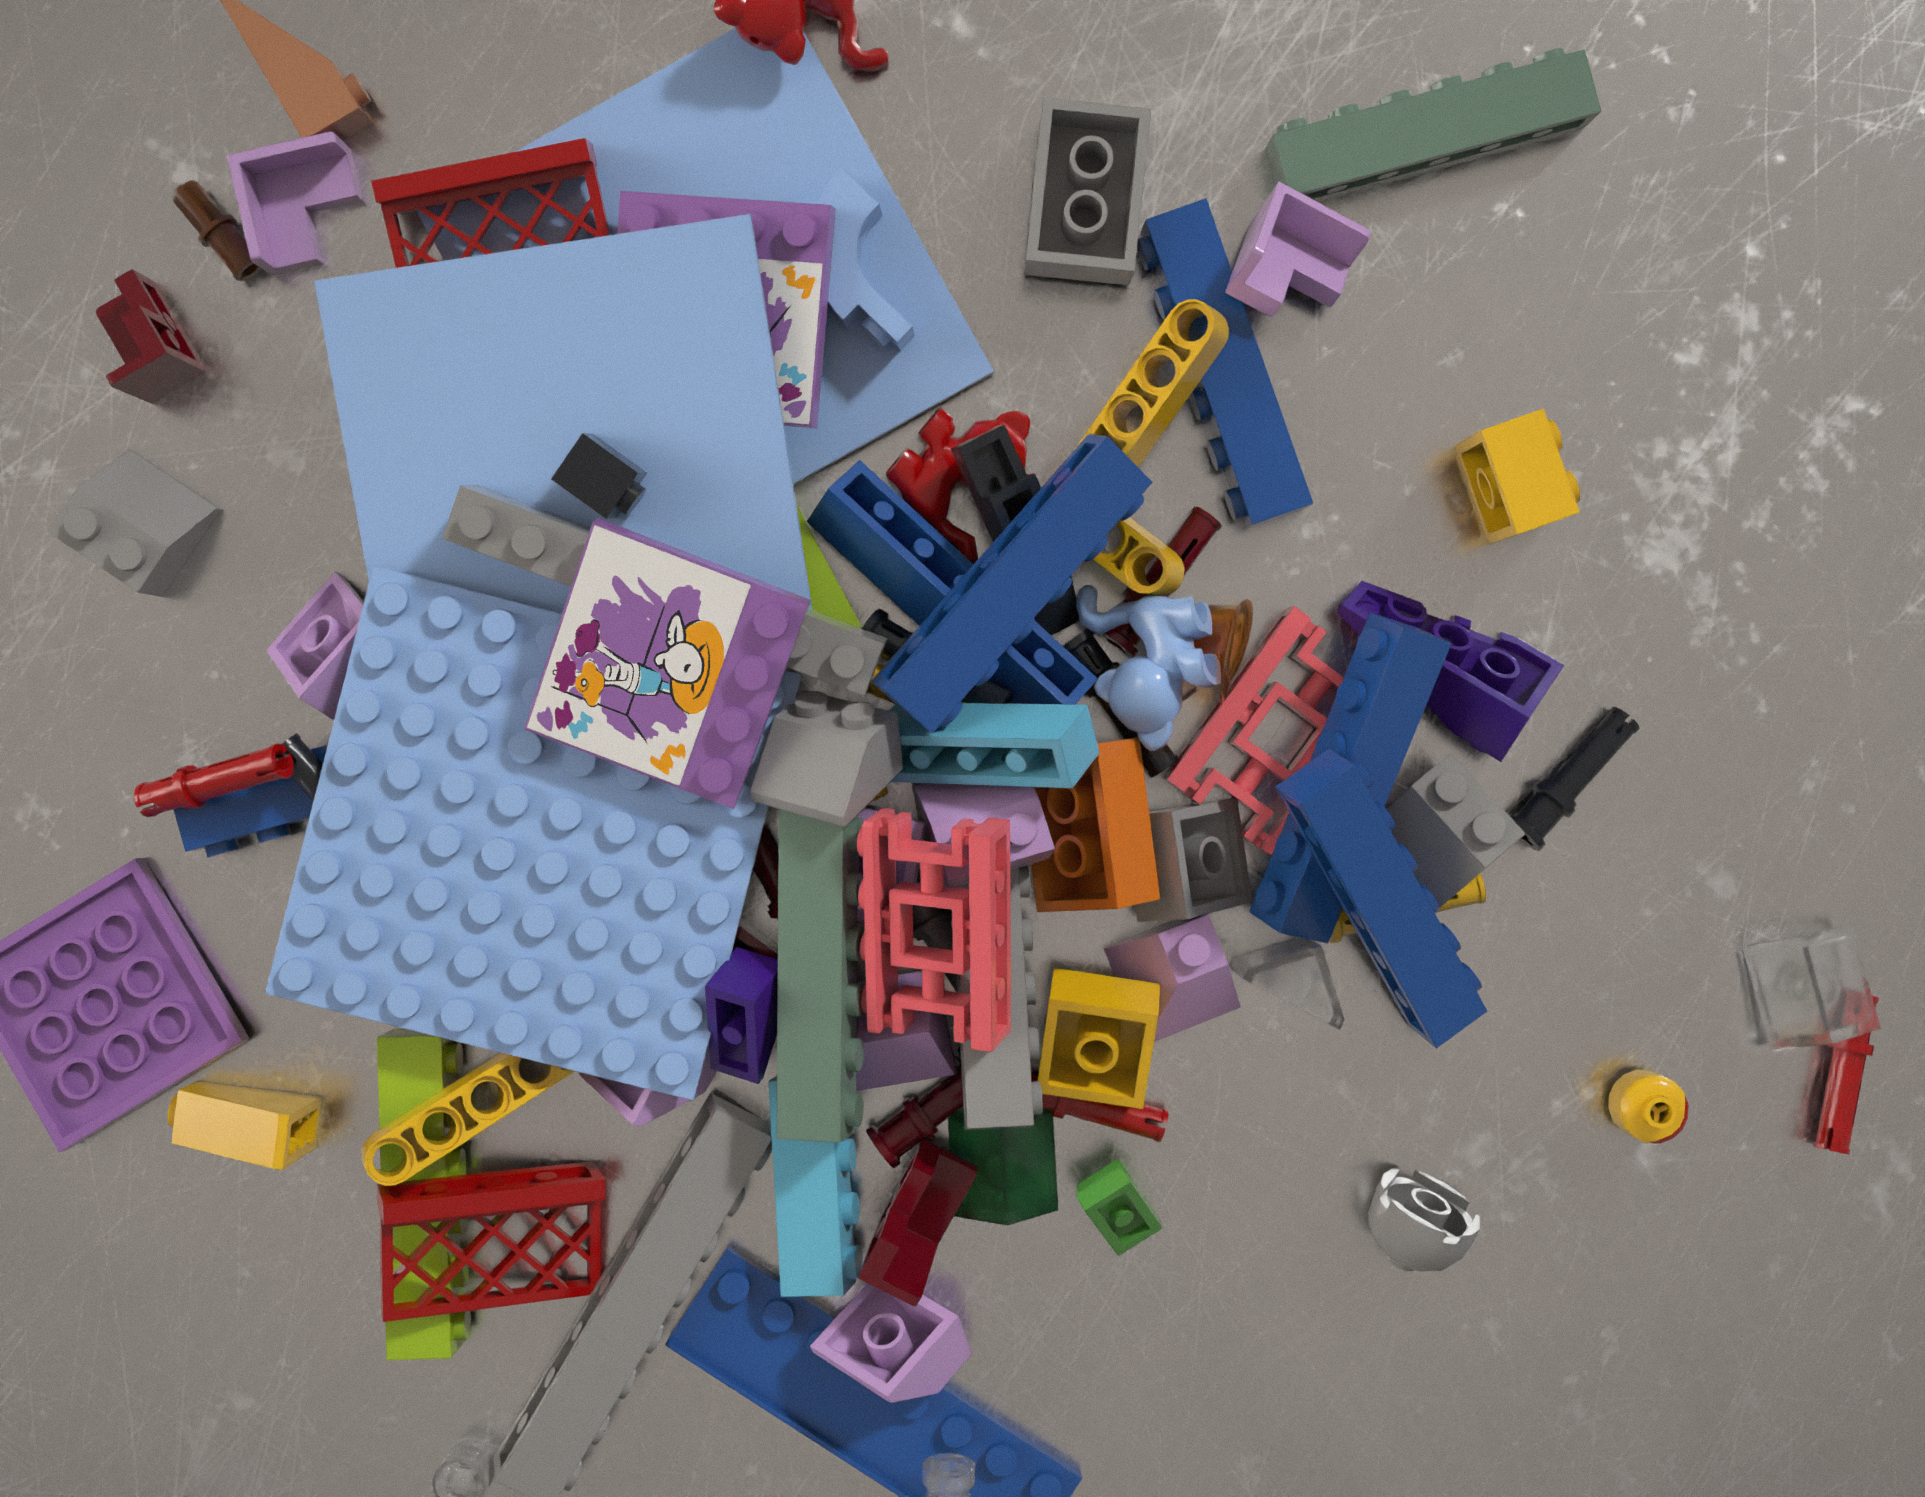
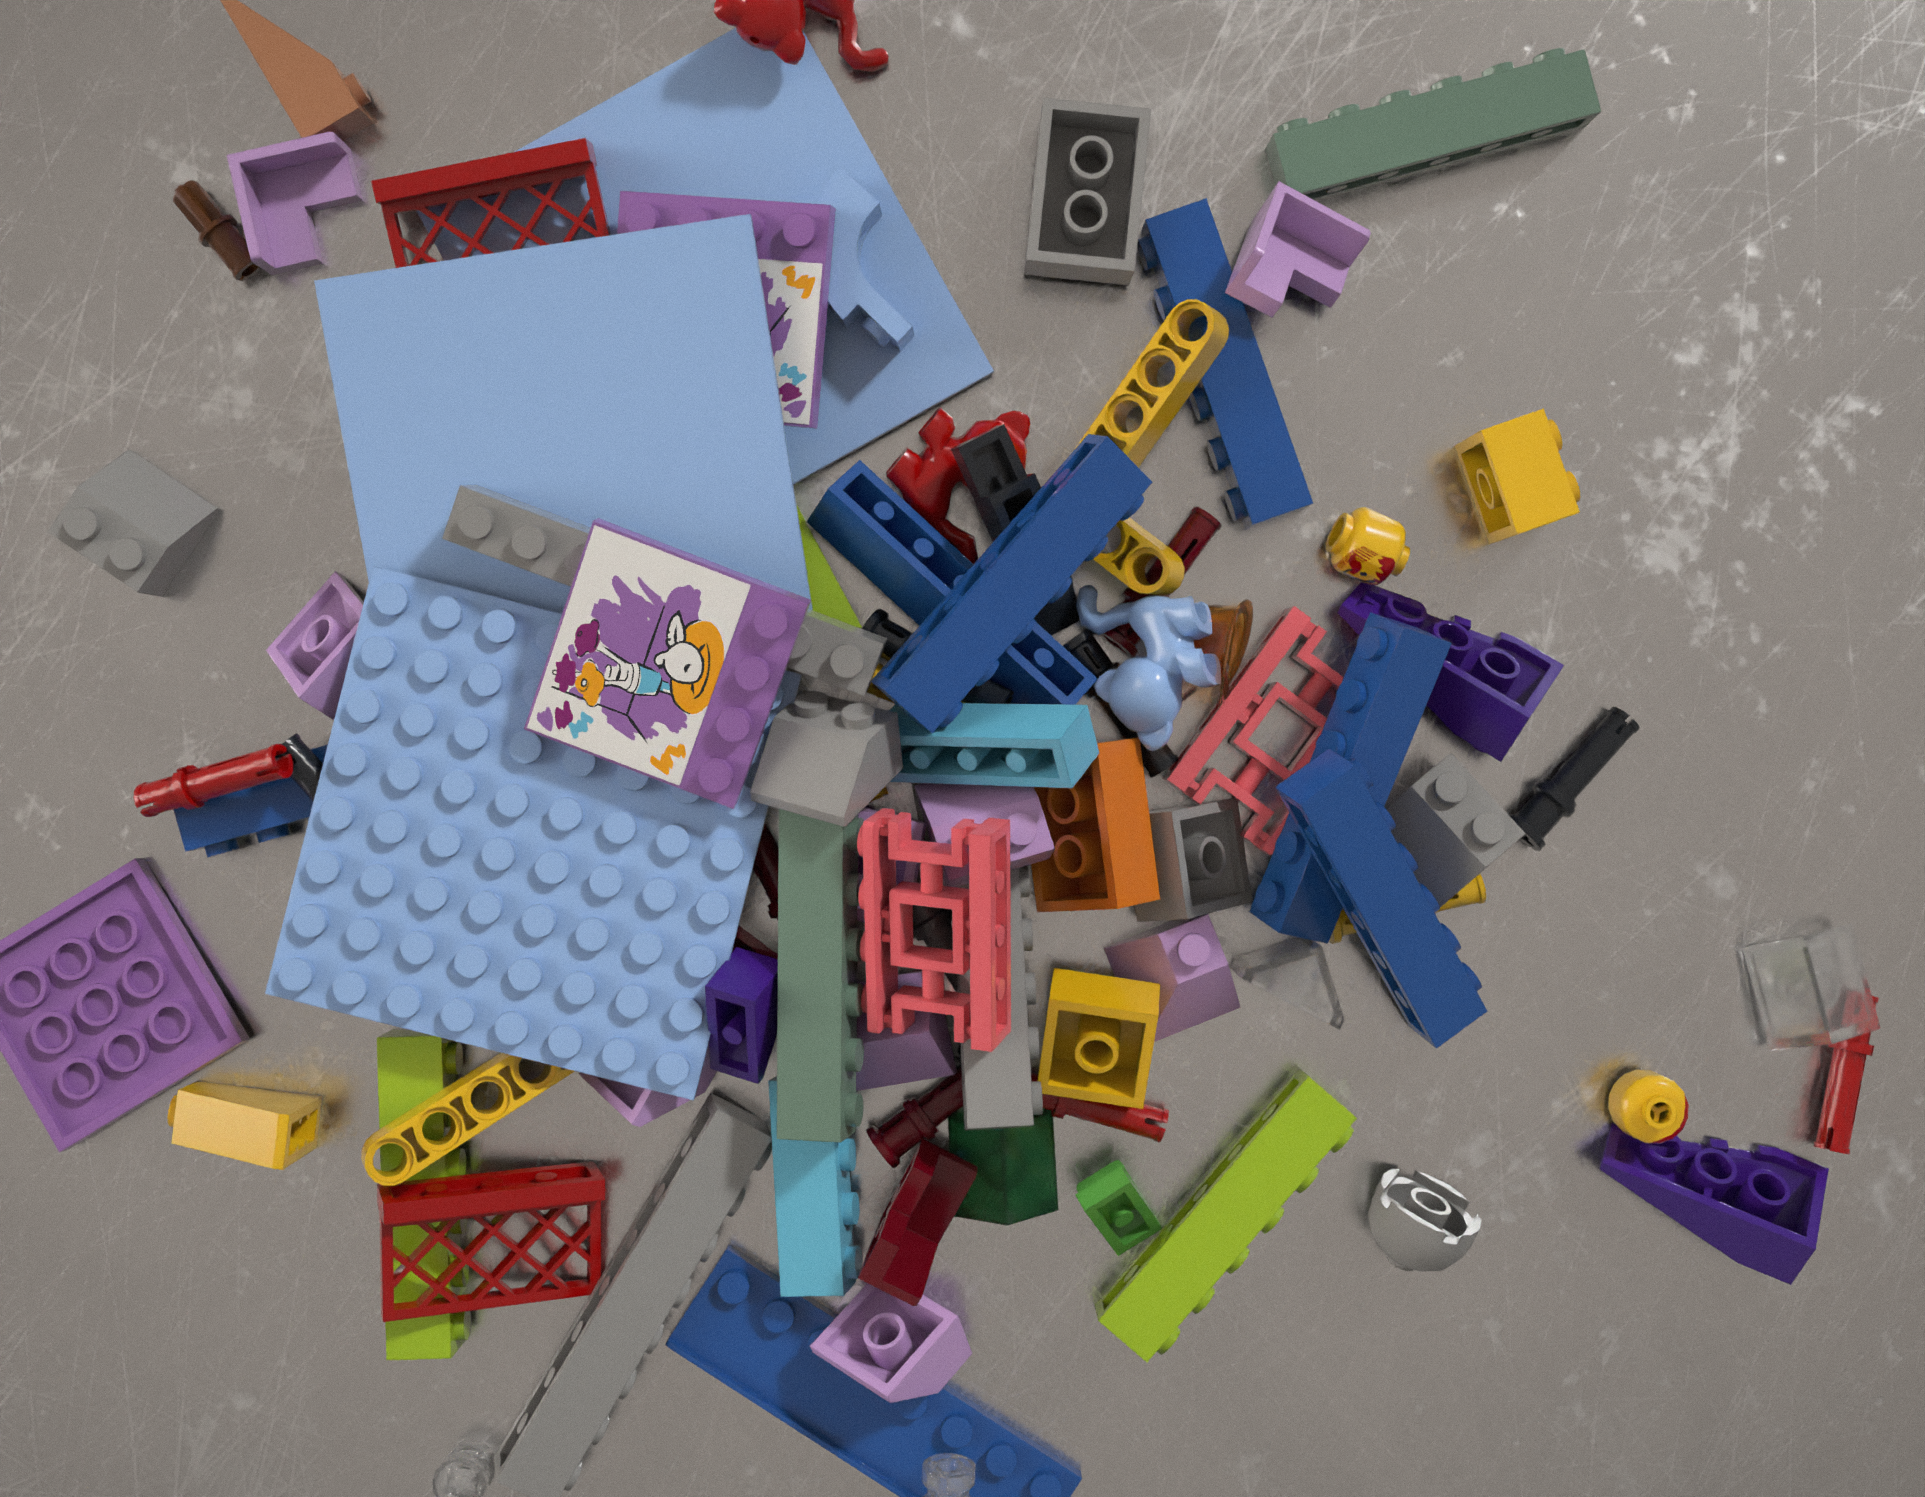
(148, 341): dark red panel -> none
(601, 477): black brick -> none
(1224, 1216): none -> lime brick
(1367, 546): none -> yellow head
(1745, 1203): none -> dark purple wedge

